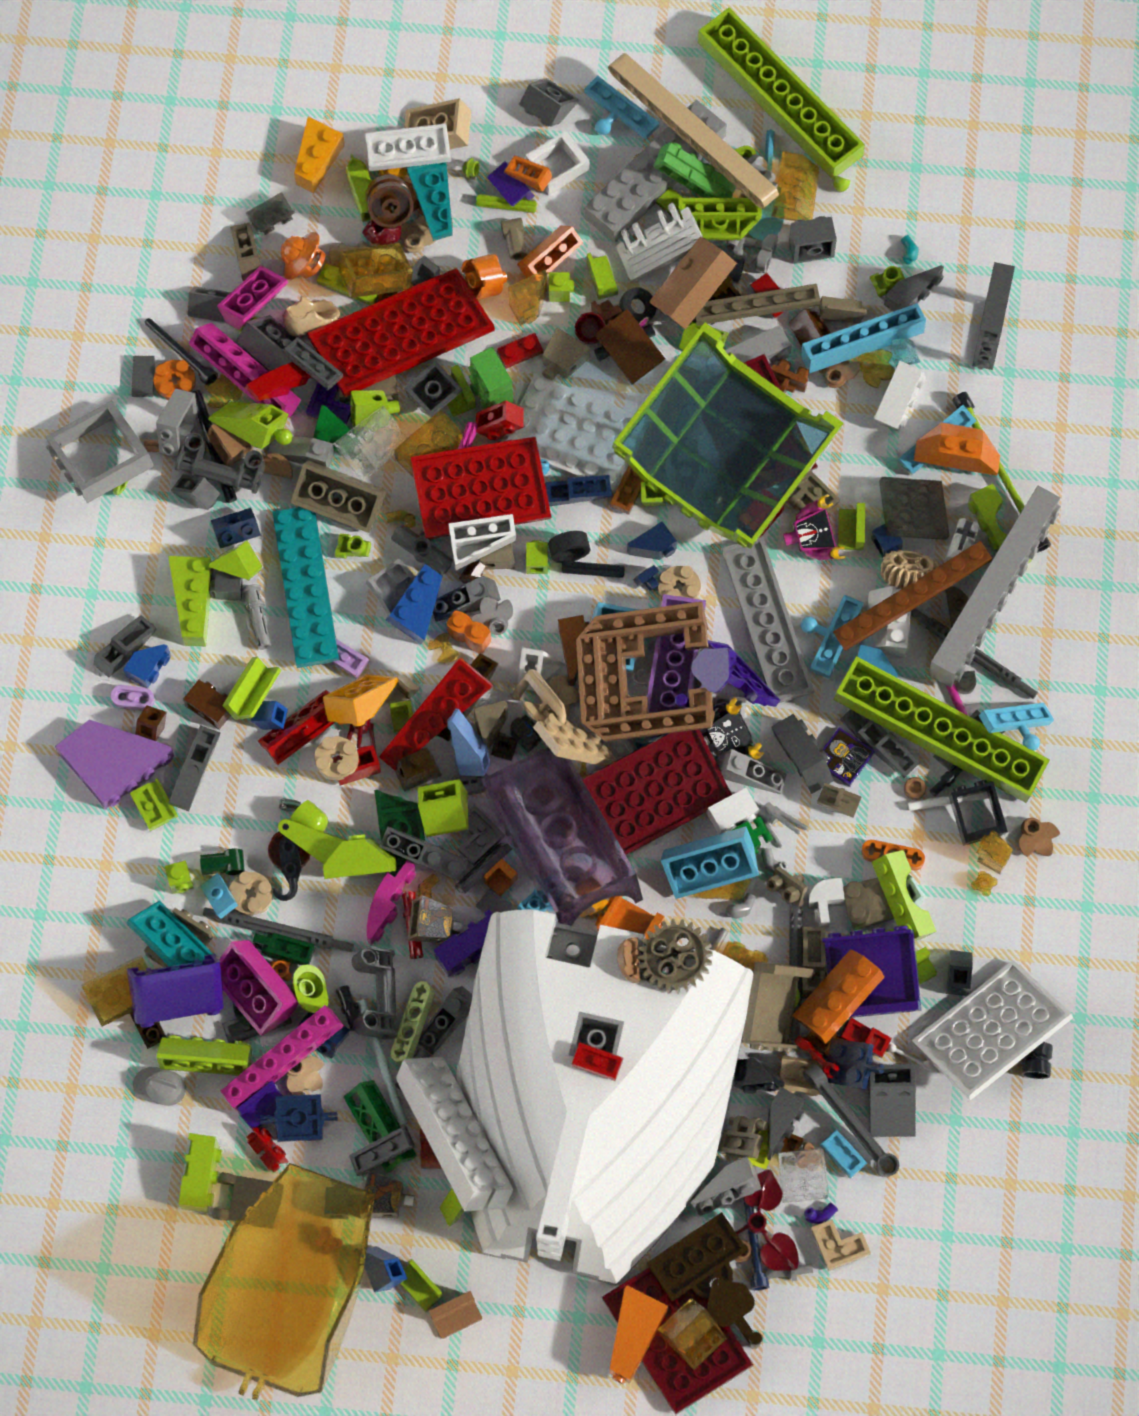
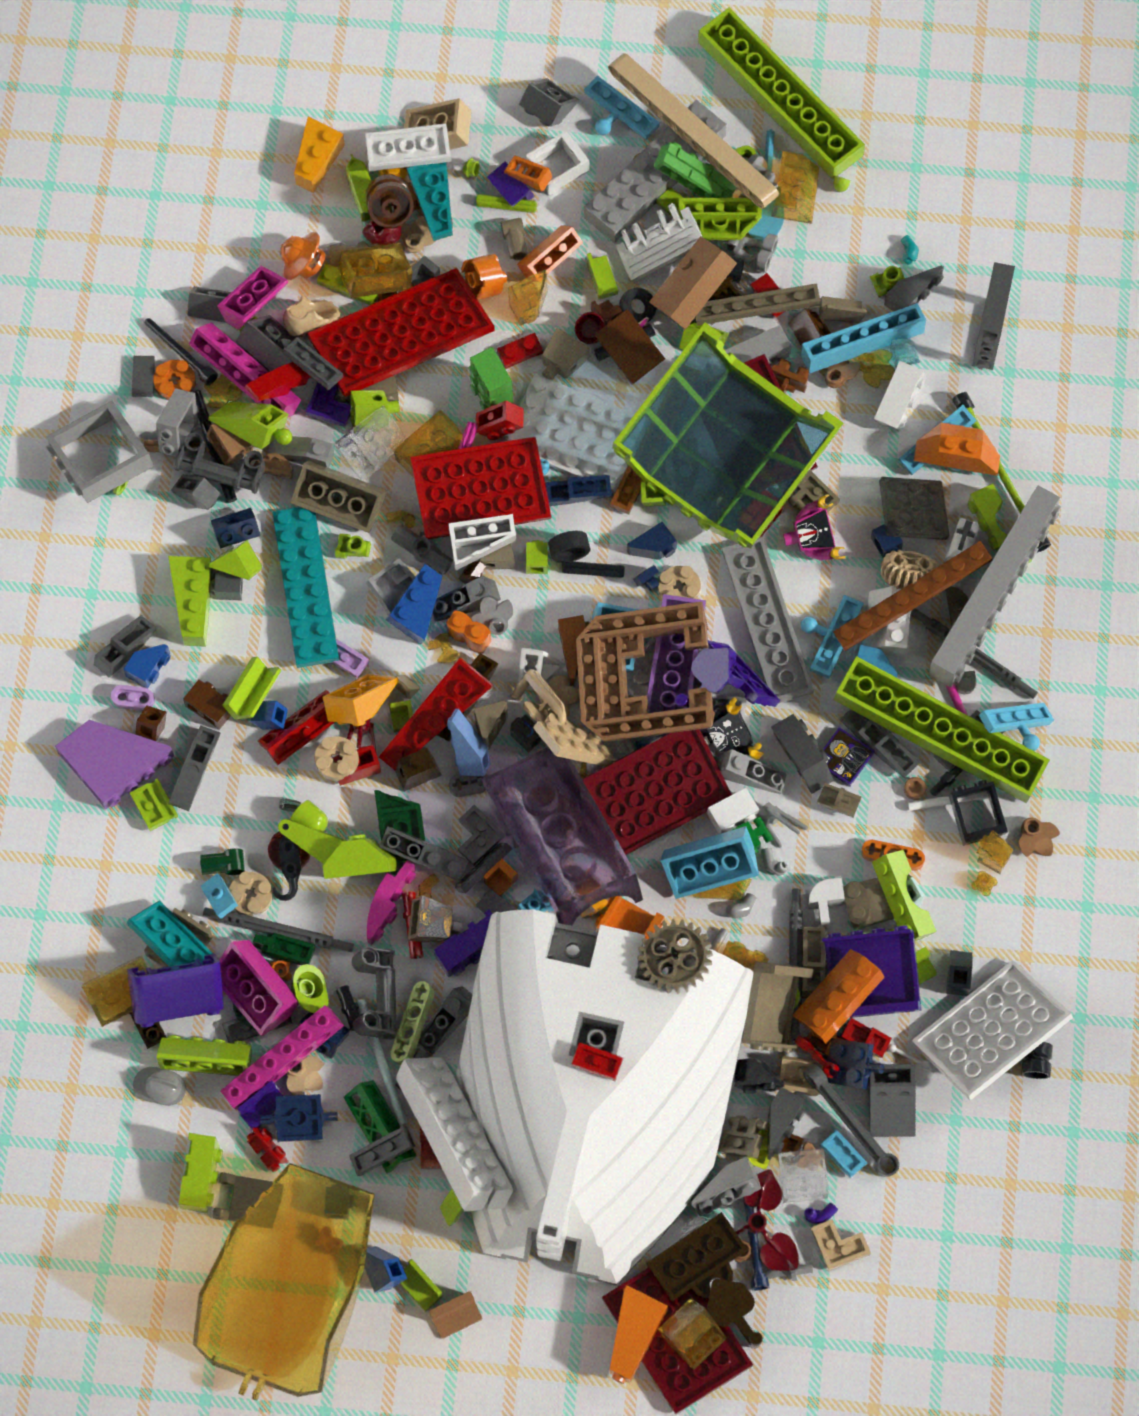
(179, 877): lime brick -> none
(245, 249): dark tan slope -> none
(255, 608): light grey pin -> none
(270, 213): clear smoke bracket -> none
(329, 427): green wing -> none
(388, 1196): torso -> none
(432, 389): dark grey slope -> none
(443, 807): lime slope -> none
(465, 400): lime panel -> none
(504, 746): dark brown slope -> none
(560, 286): lime brick -> none
(628, 959): medium nougat plate -> none
(789, 887): dark tan hips -> none
(812, 239): dark grey brick -> none
(852, 528): lime panel -> none

